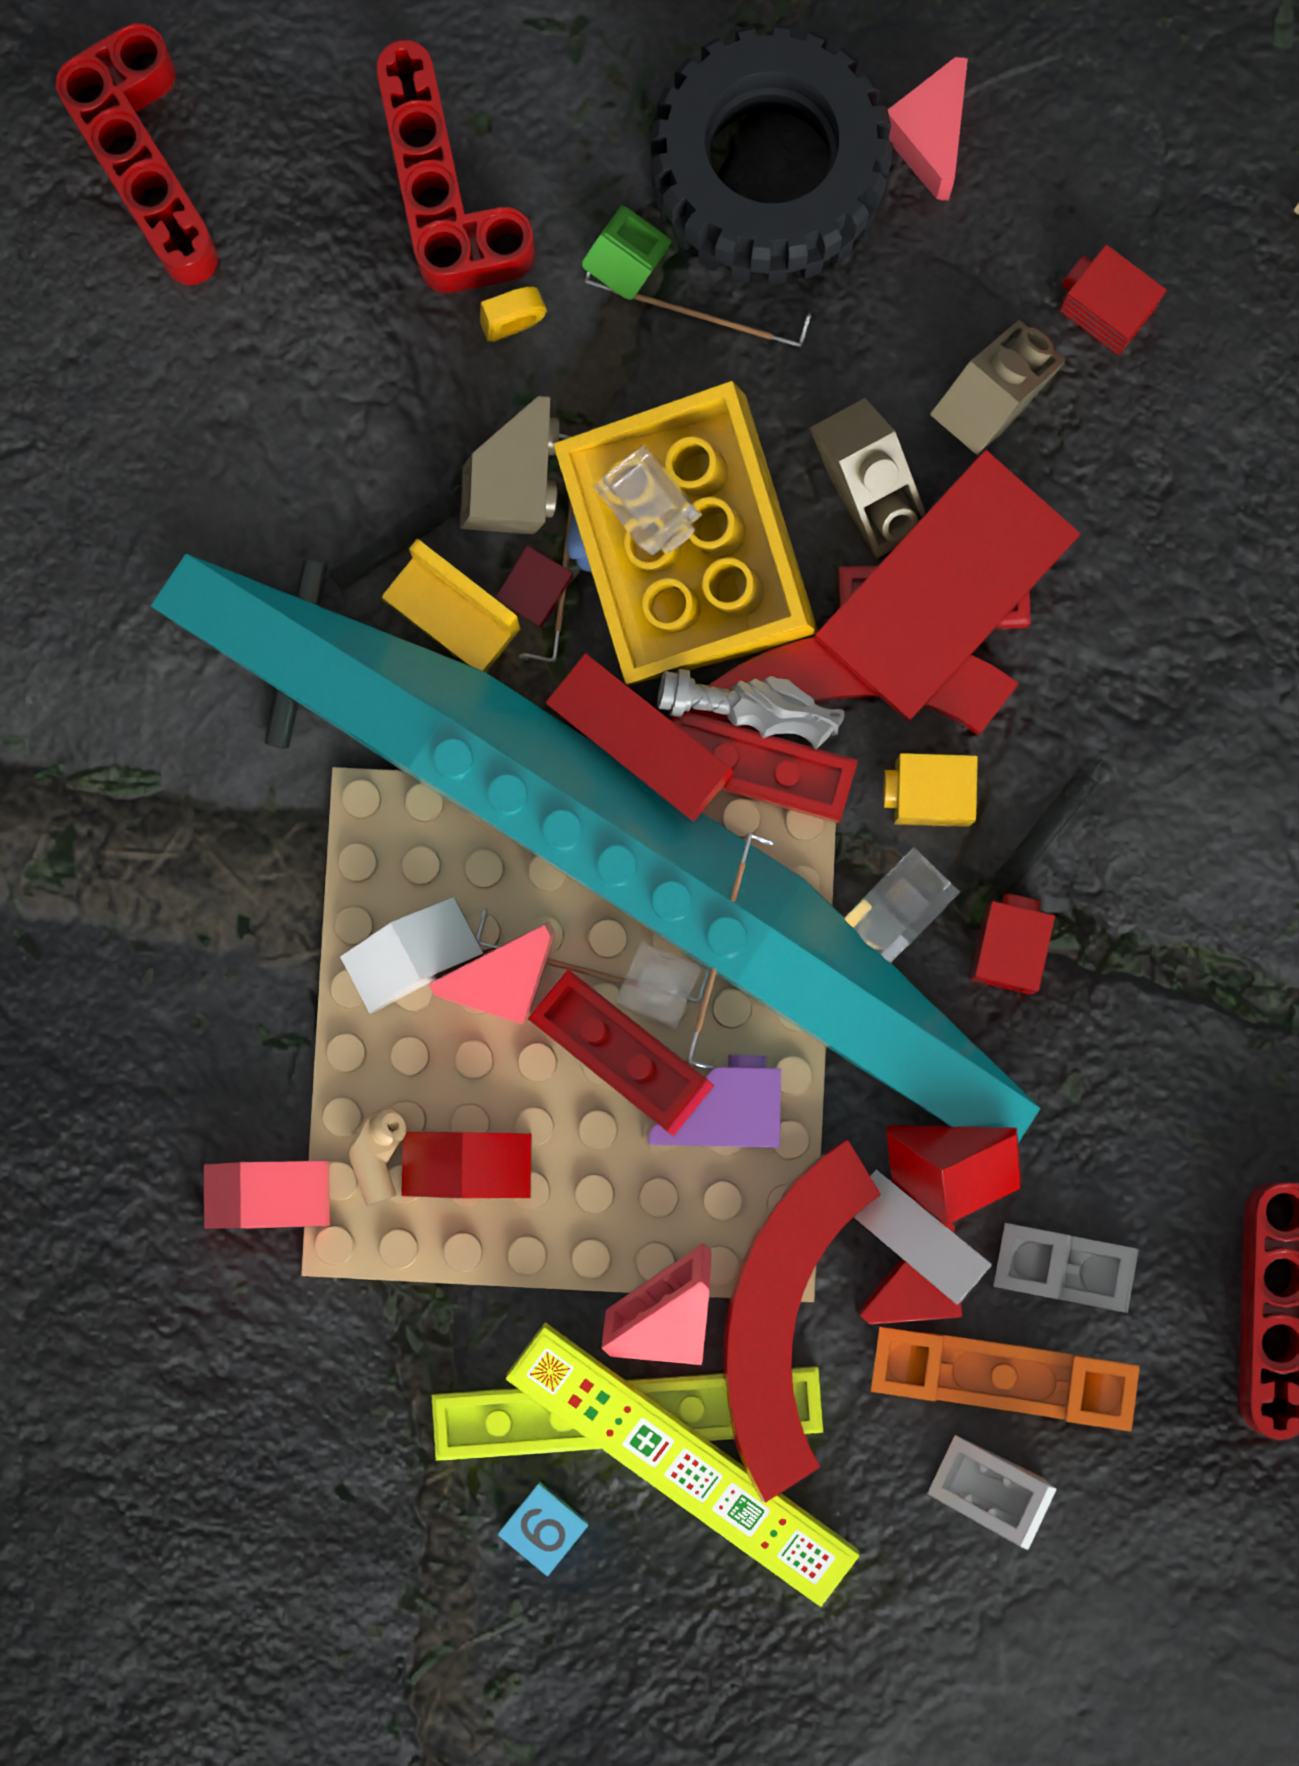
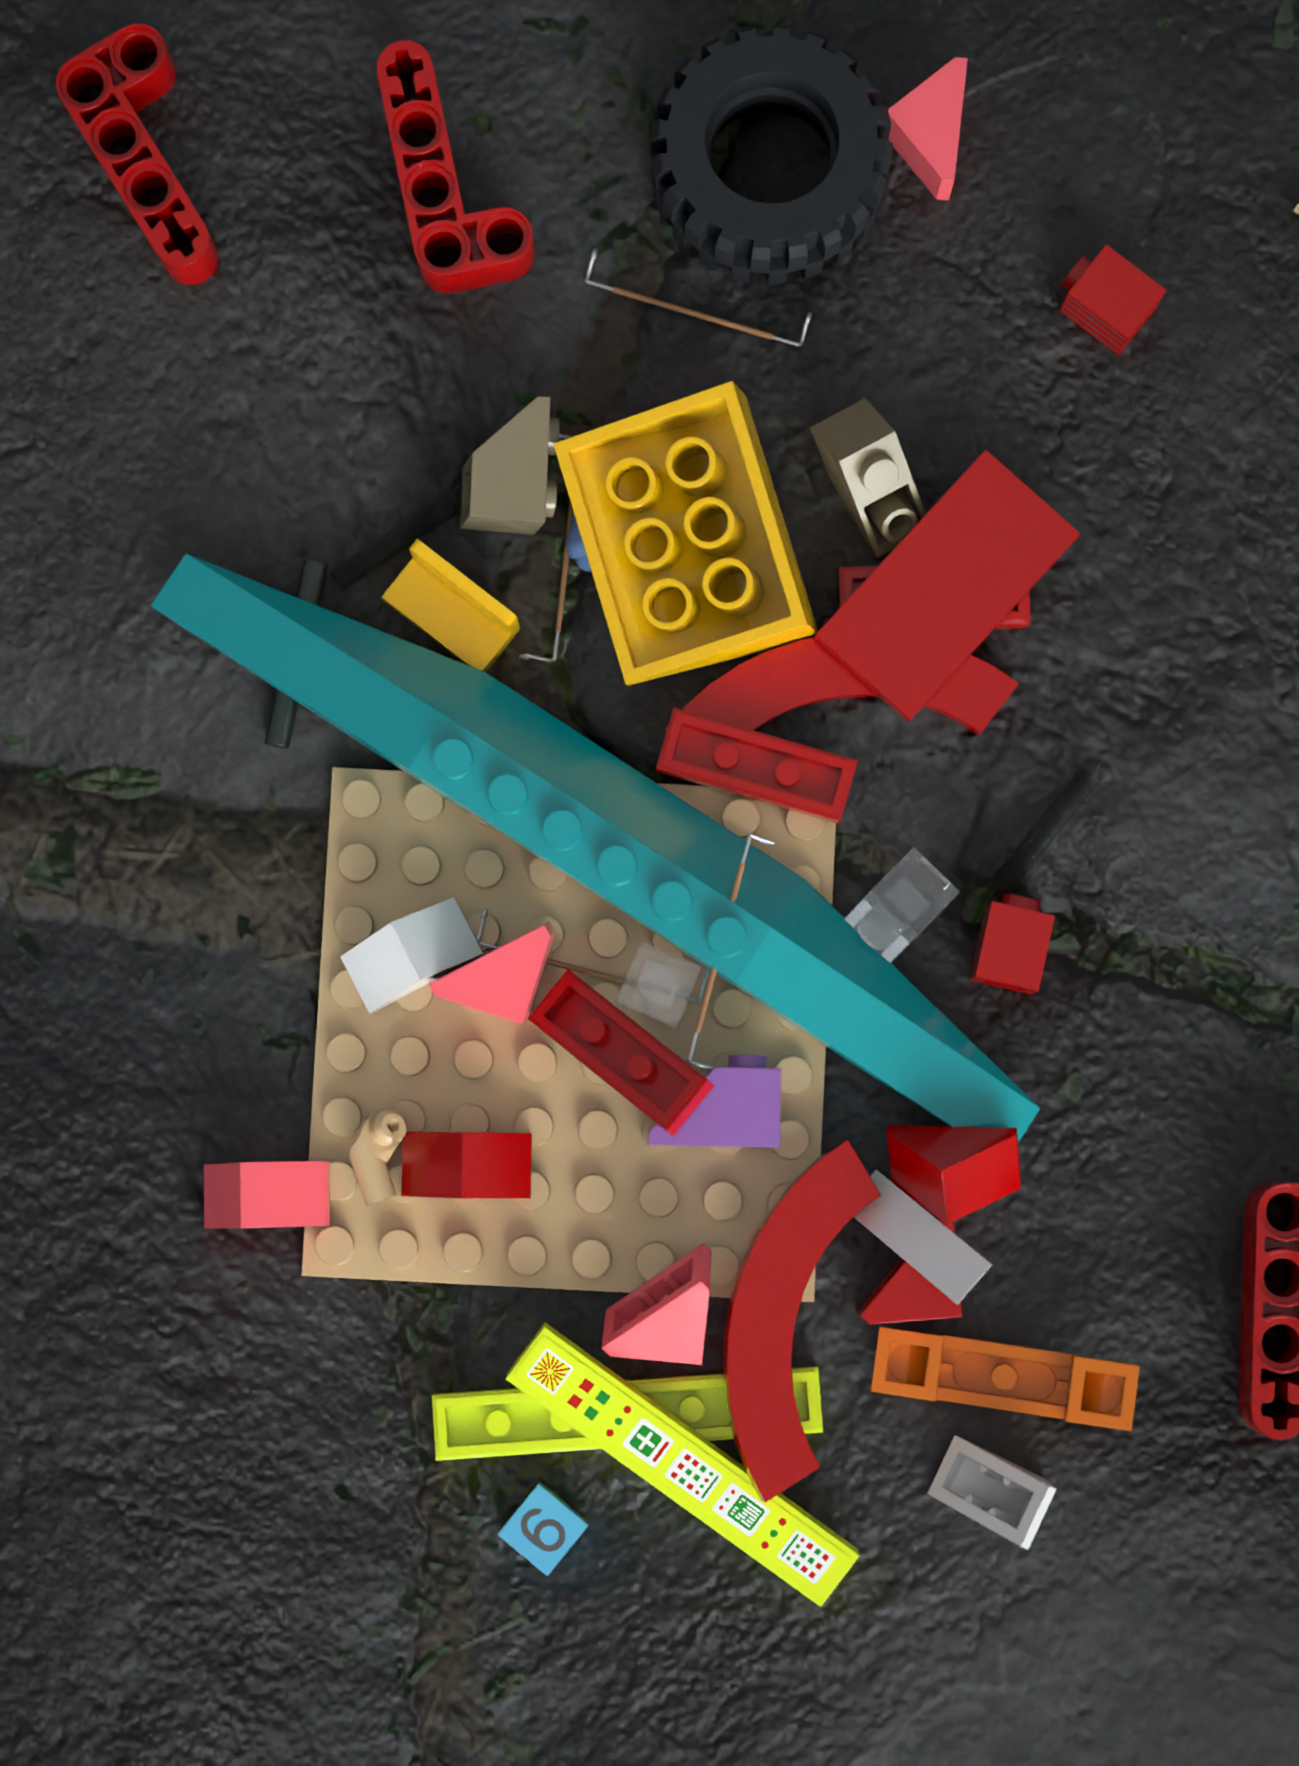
(511, 313): yellow tile -> none
(534, 586): dark red piece -> none
(626, 253): bright green slope -> none
(640, 737): red tile -> none
(649, 502): clear brick -> none
(767, 705): light grey piece -> none
(932, 790): yellow brick -> none
(997, 386): dark tan slope -> none
(1066, 1267): light grey slope -> none

